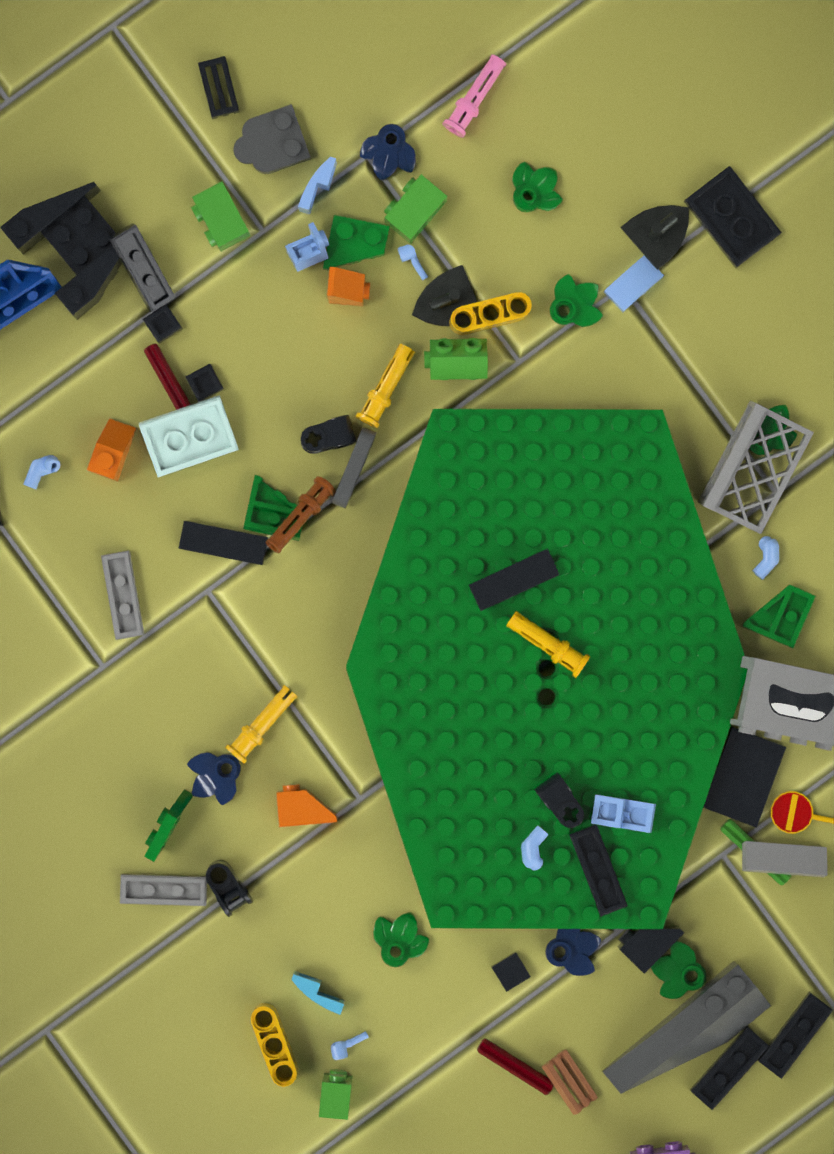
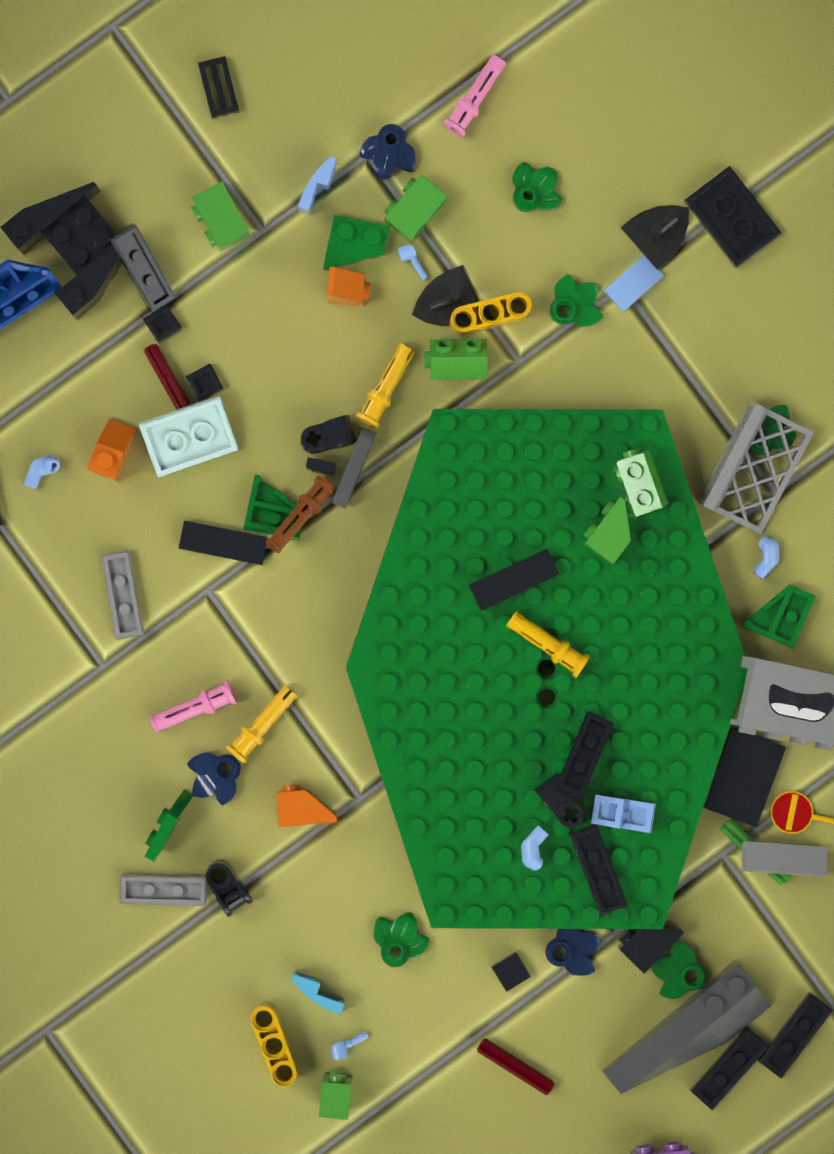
(206, 702): none -> bright pink pin
(272, 141): dark grey plate -> none
(309, 249): light blue bracket -> none
(321, 466): none -> black tile
(573, 1079): nougat tile -> none
(583, 756): none -> black tile
(611, 534): none -> bright green slope
(641, 482): none -> brick

